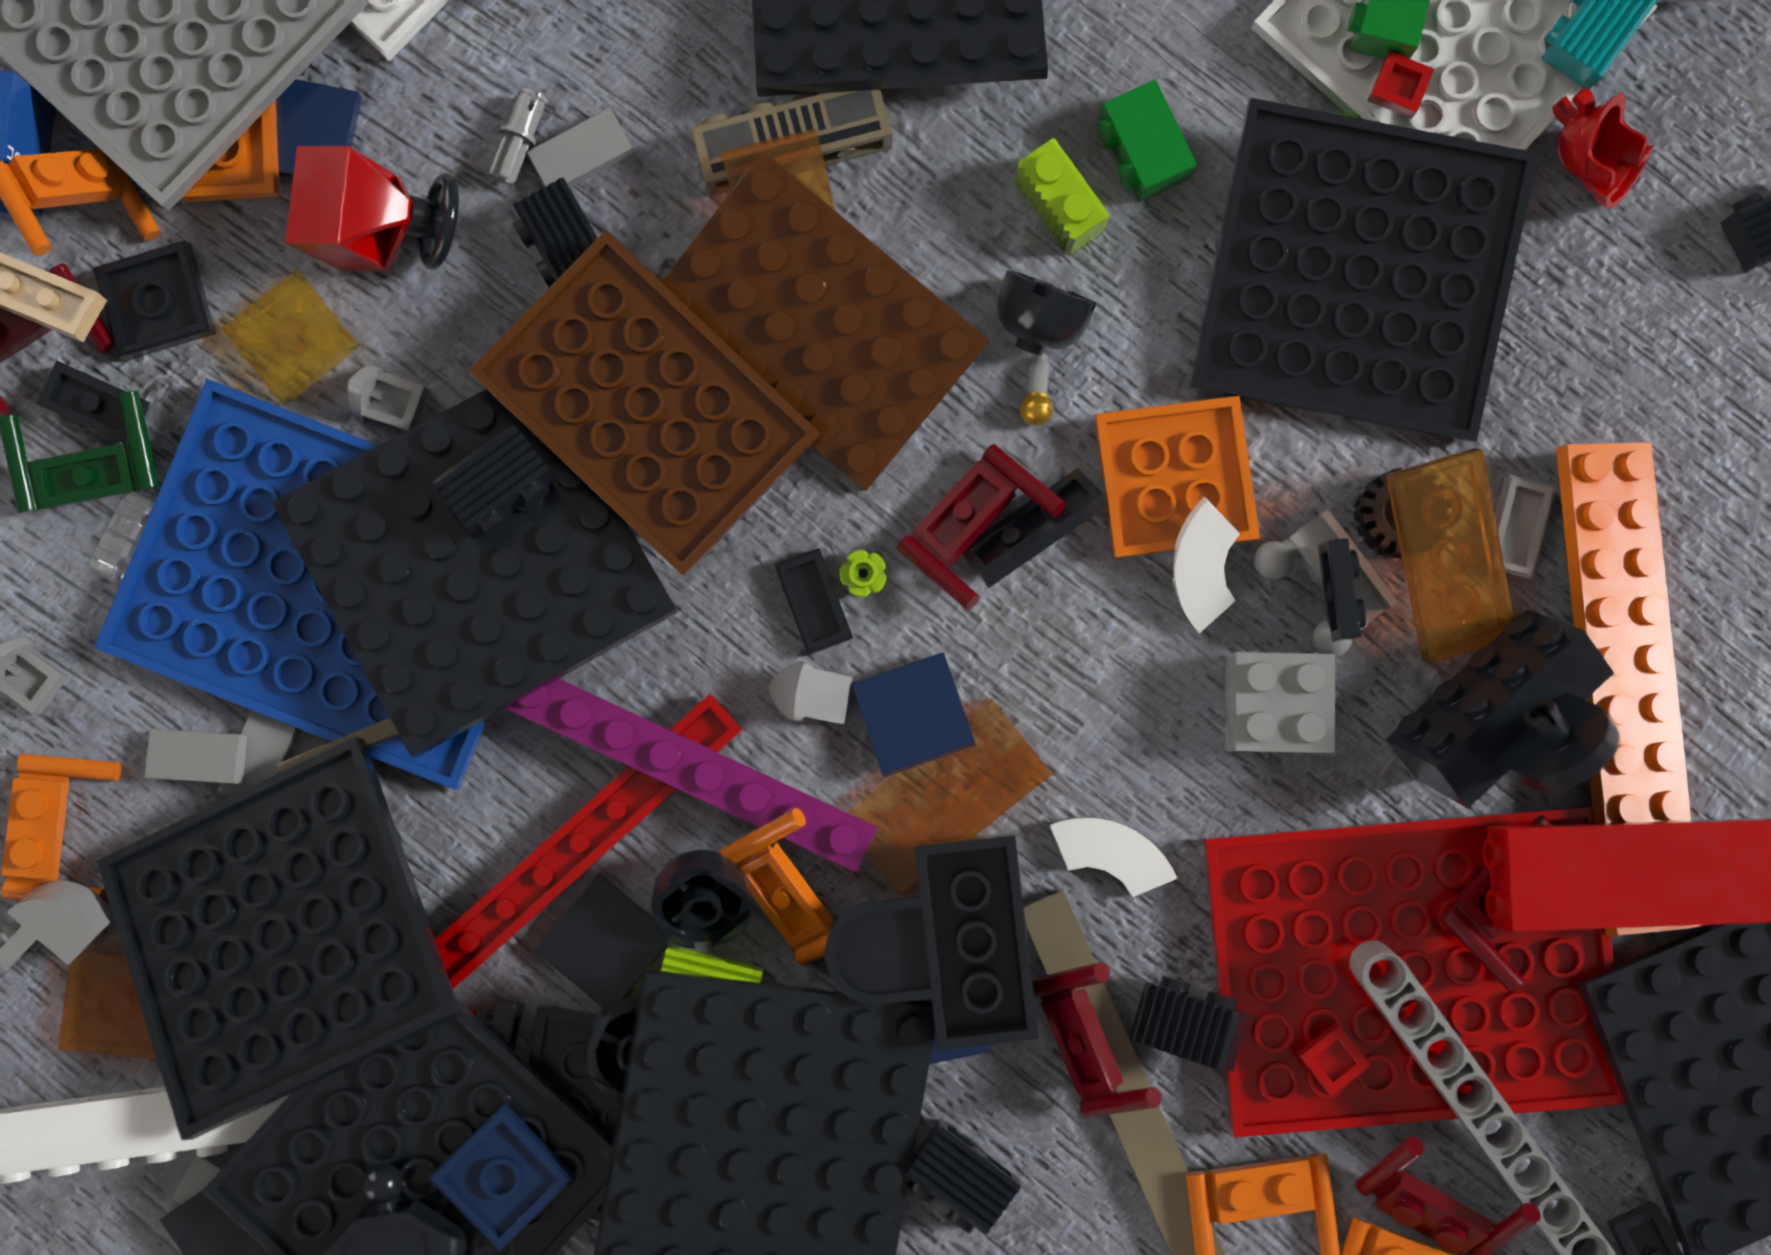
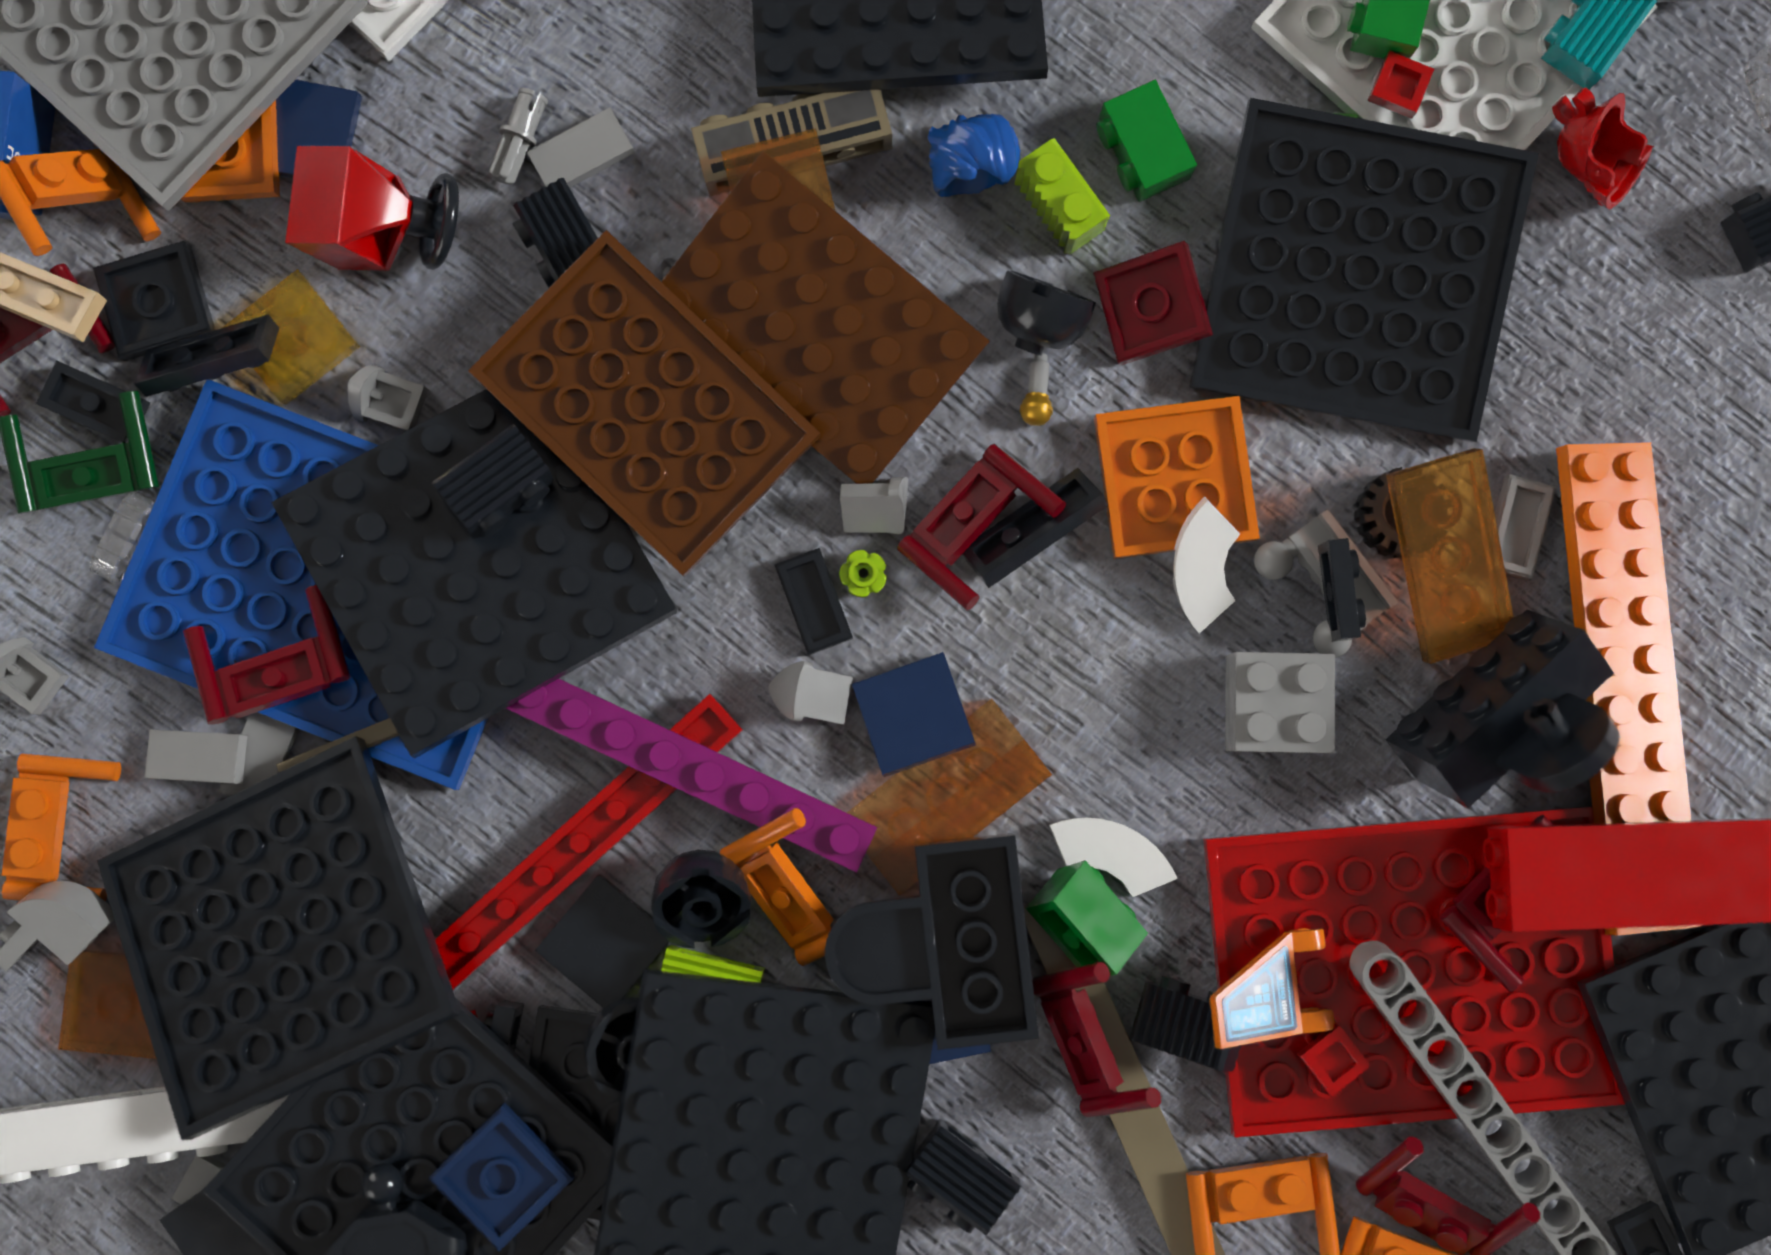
(207, 356): none -> black plate
(270, 676): none -> dark red plate
(874, 506): none -> light grey tile
(972, 154): none -> blue hair
(1087, 918): none -> green brick
(1153, 303): none -> dark red tile
(1264, 996): none -> flag

